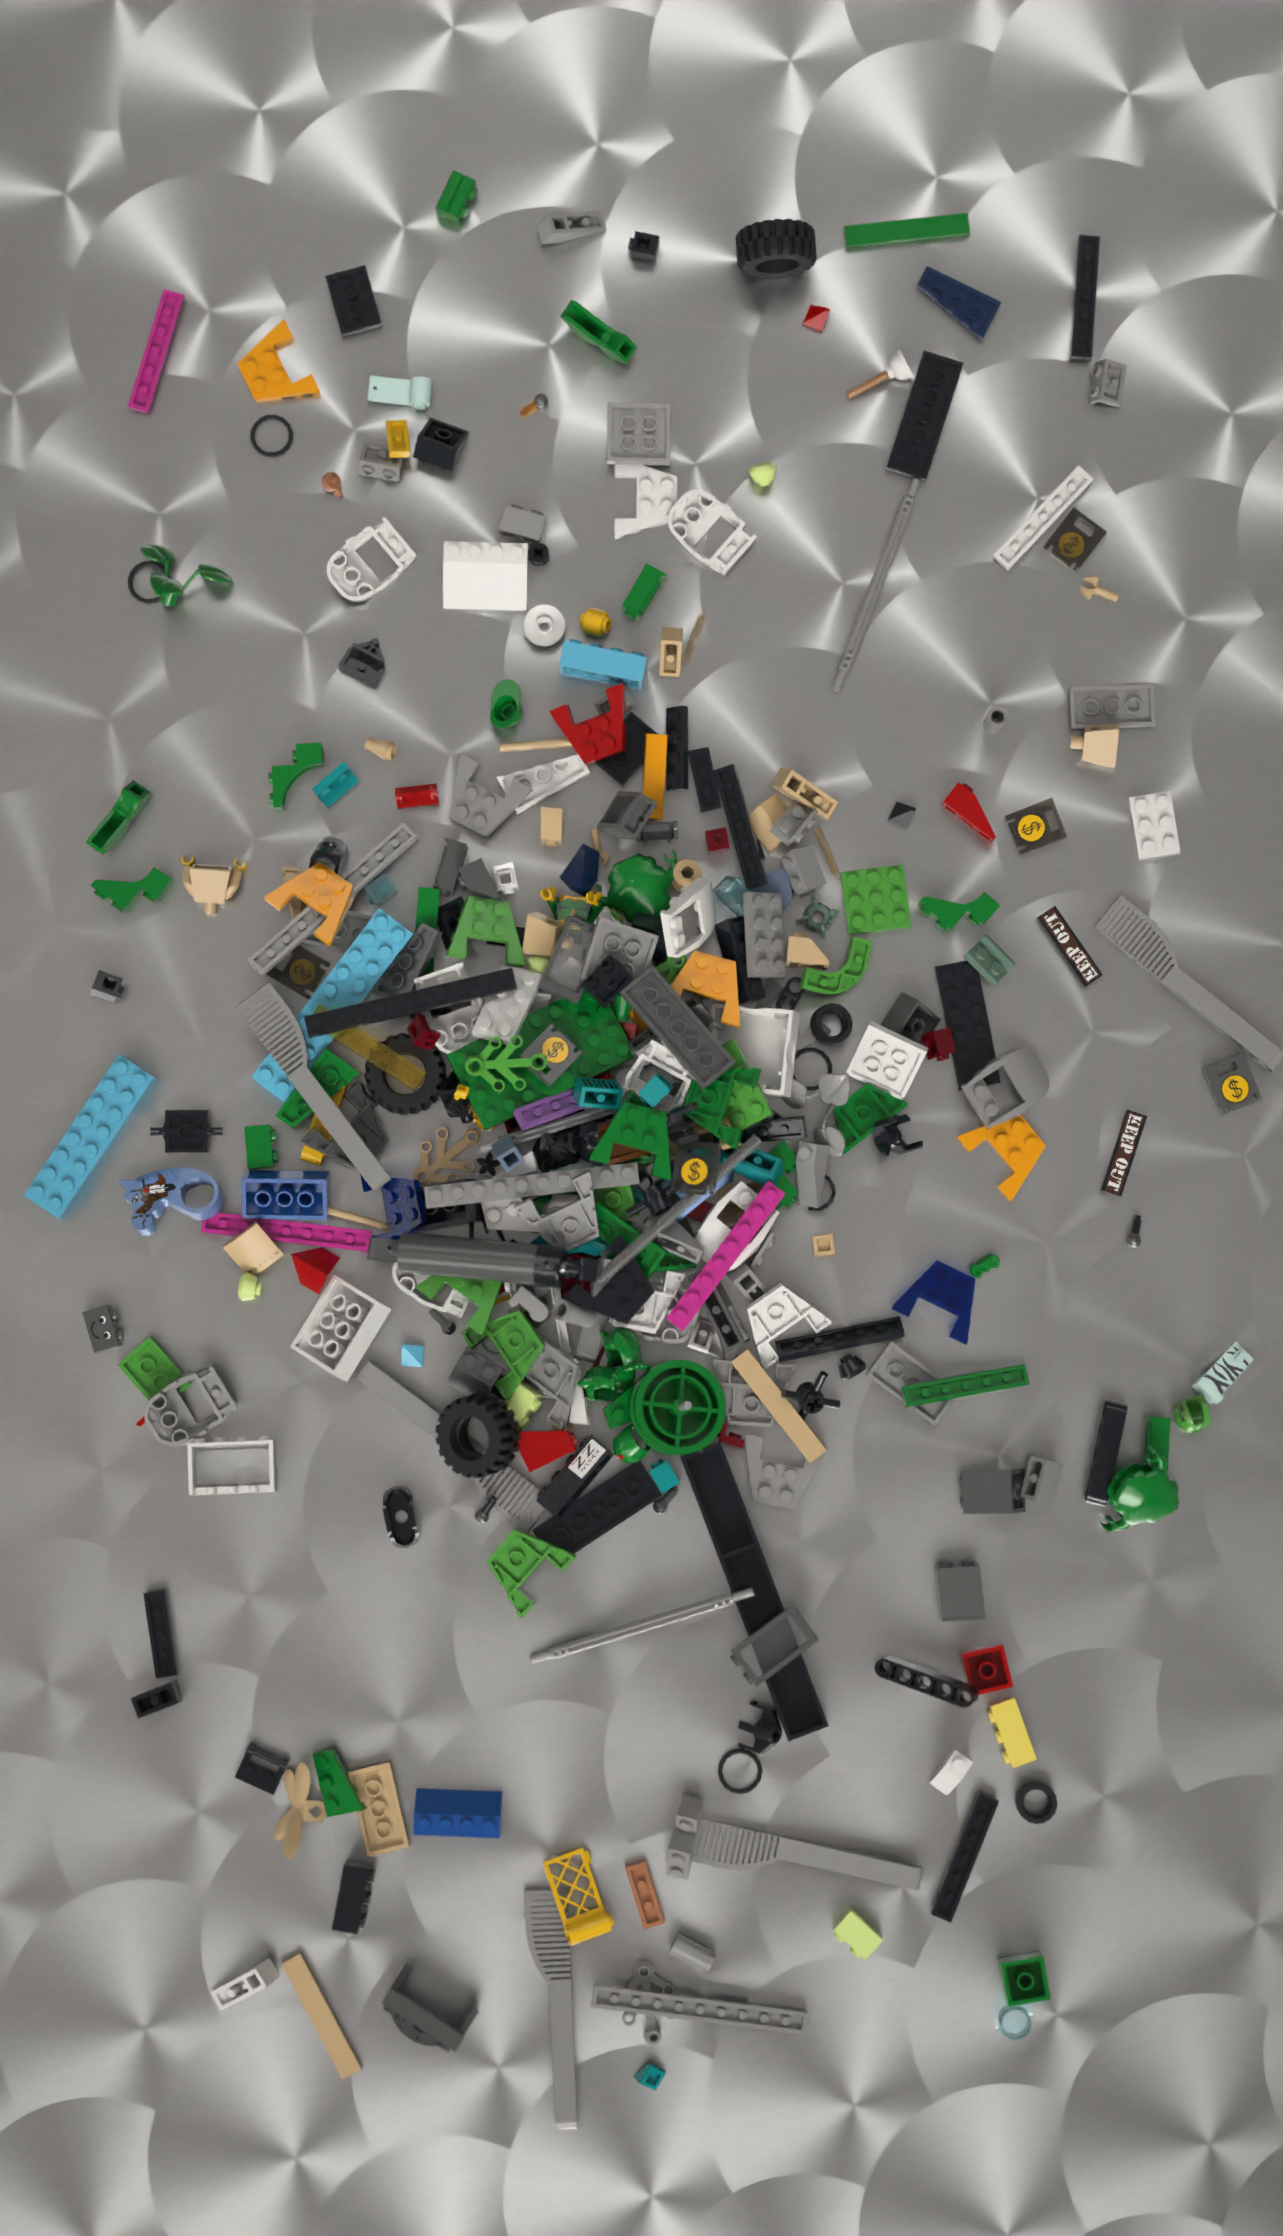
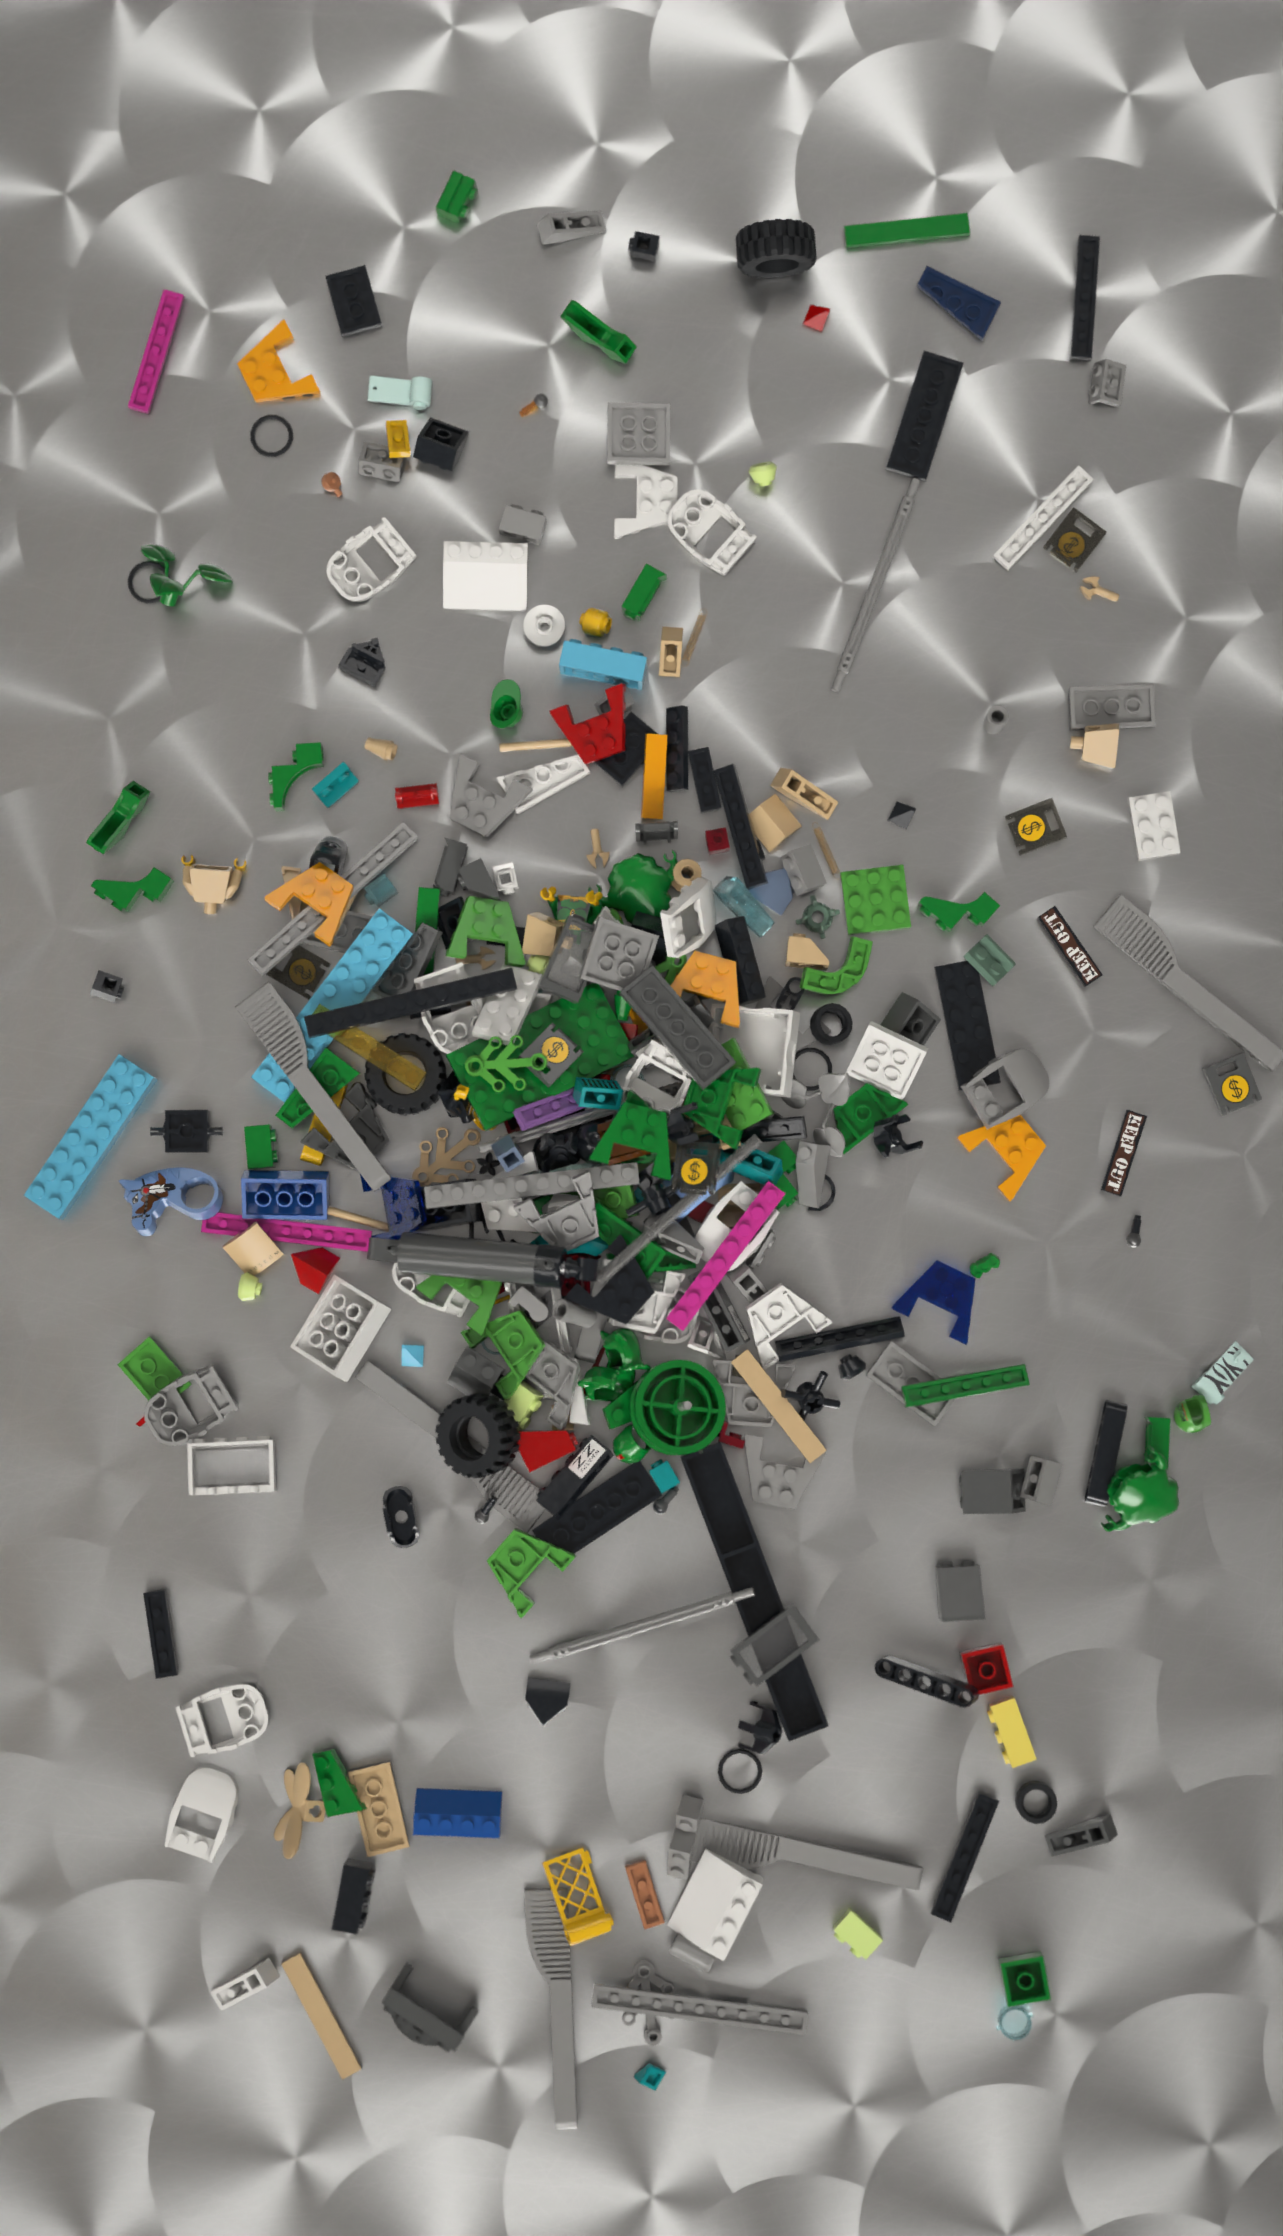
(102, 1328): dark grey brick -> none
(156, 1699): black brick -> none
(209, 1793): none -> white slope
(244, 1711): none -> white slope
(258, 1774): black plate -> none
(421, 1034): dark red bracket -> none
(447, 1327): dark grey piece -> none
(477, 958): none -> tan bar
(537, 558): black wheel -> none
(546, 1698): none -> black slope
(552, 826): tan slope -> none
(582, 870): dark blue slope -> none
(606, 981): black bracket -> none
(625, 814): dark grey window -> none
(654, 1090): teal brick -> none
(715, 1903): none -> white slope
(764, 935): light grey plate -> none
(792, 823): light grey bracket -> none
(823, 1244): tan tile -> none
(898, 368): piece -> none
(939, 1044): dark red brick -> none
(951, 1771): white slope -> none
(965, 806): red slope -> none
(1082, 1835): none -> dark grey slope

